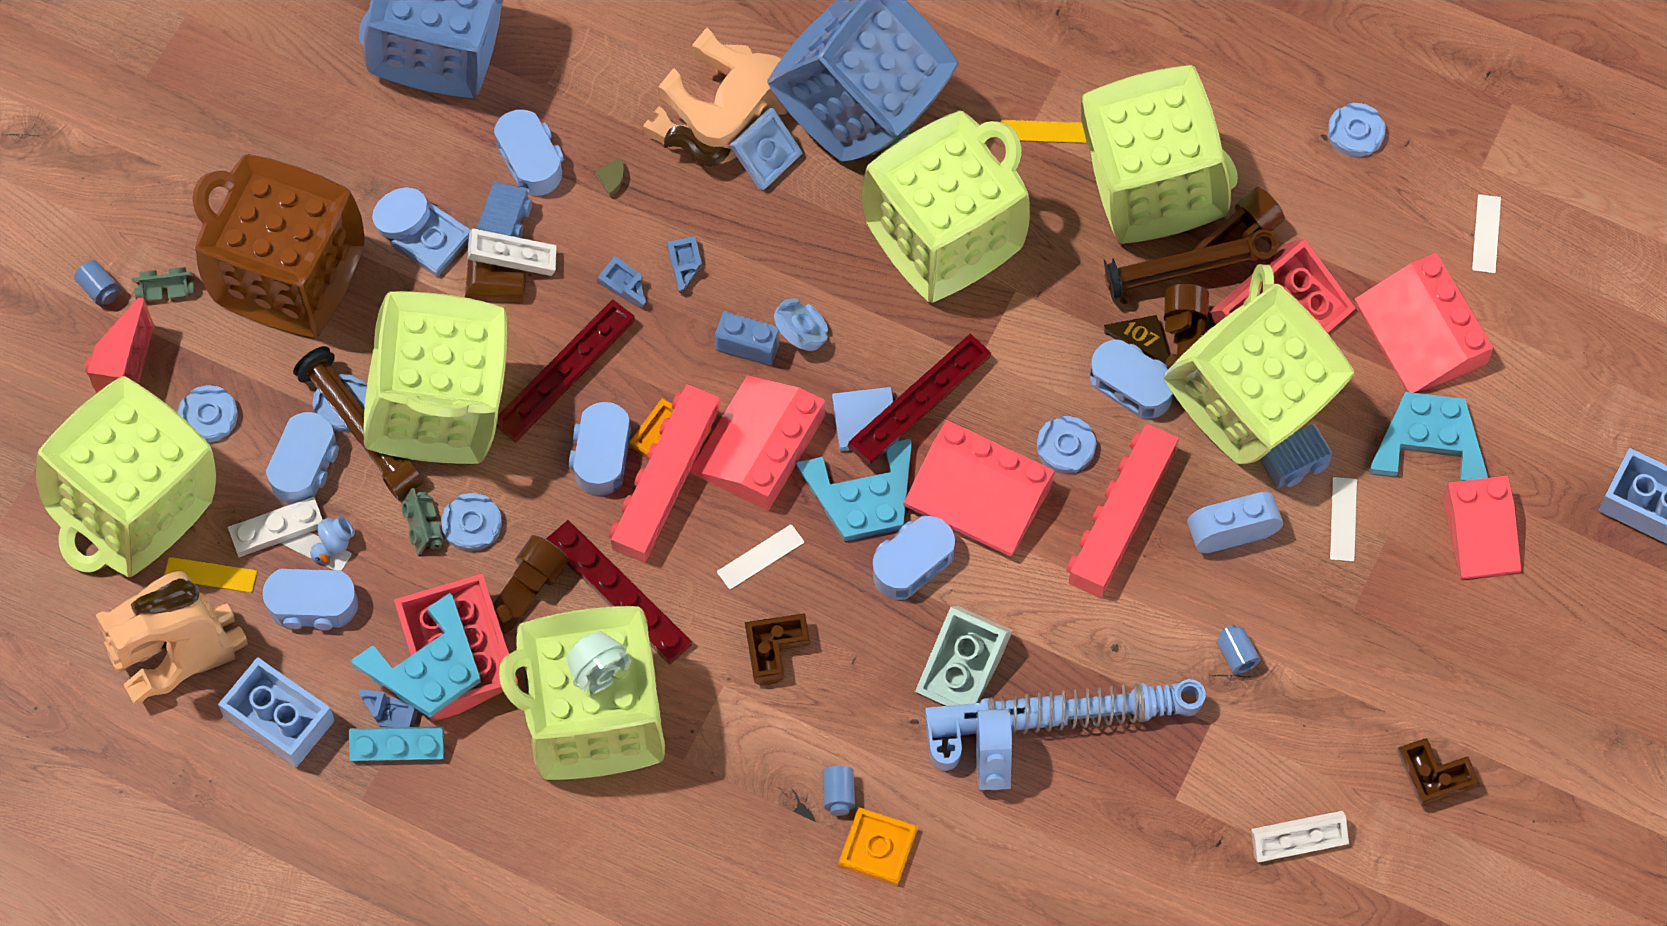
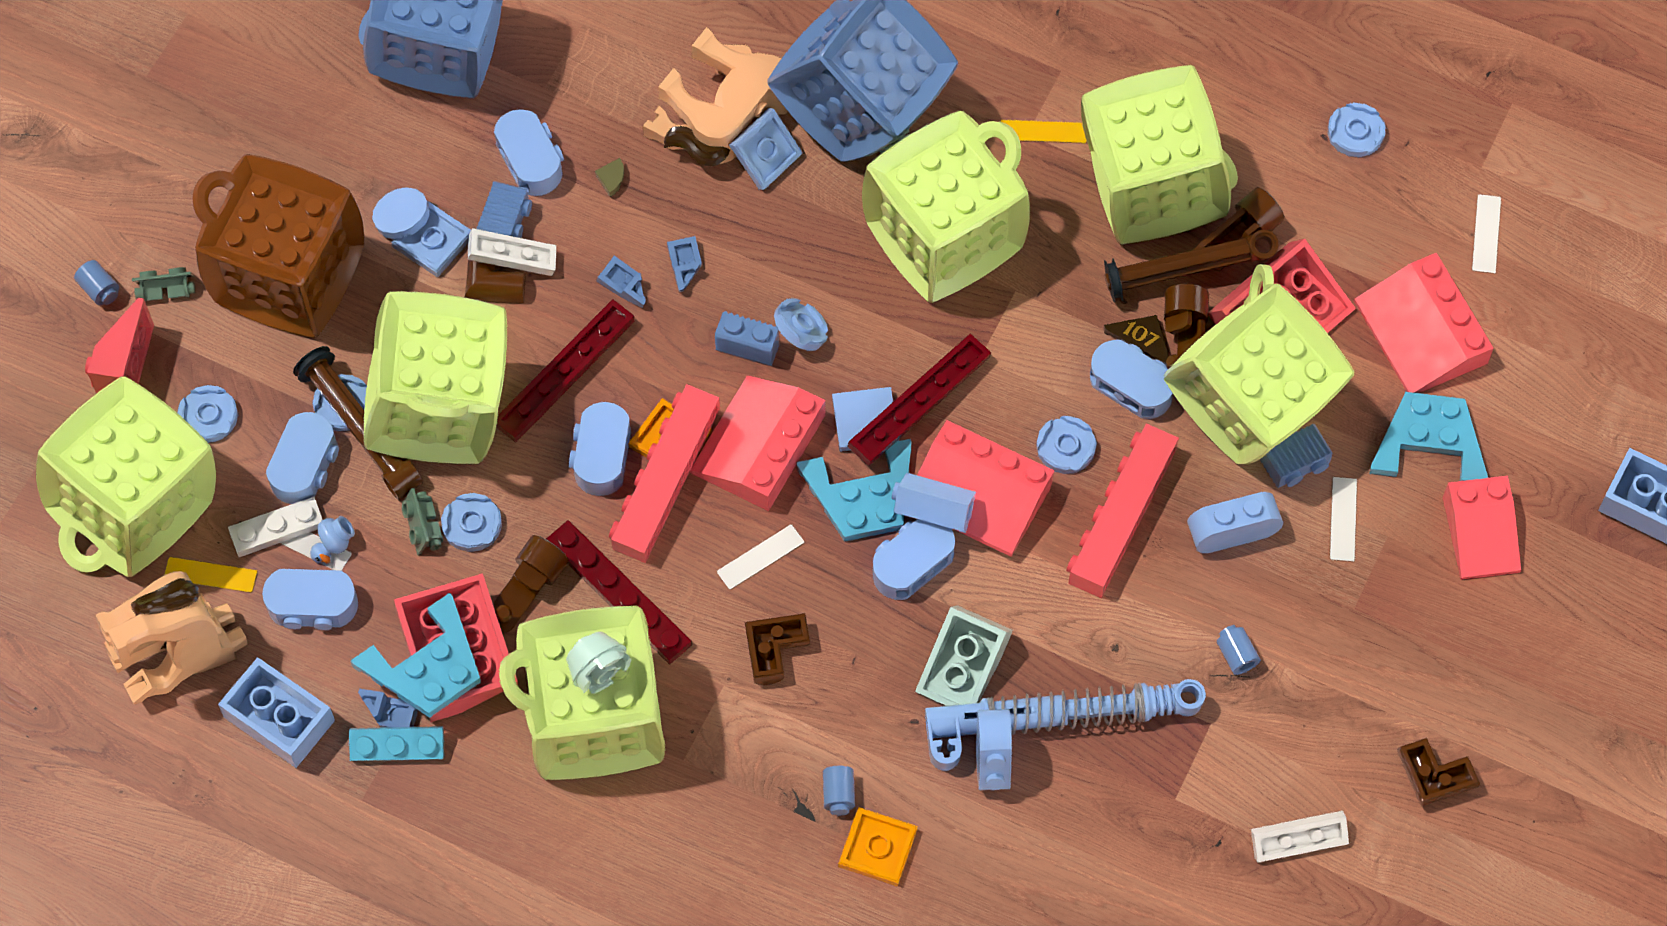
(933, 502): none -> light blue brick

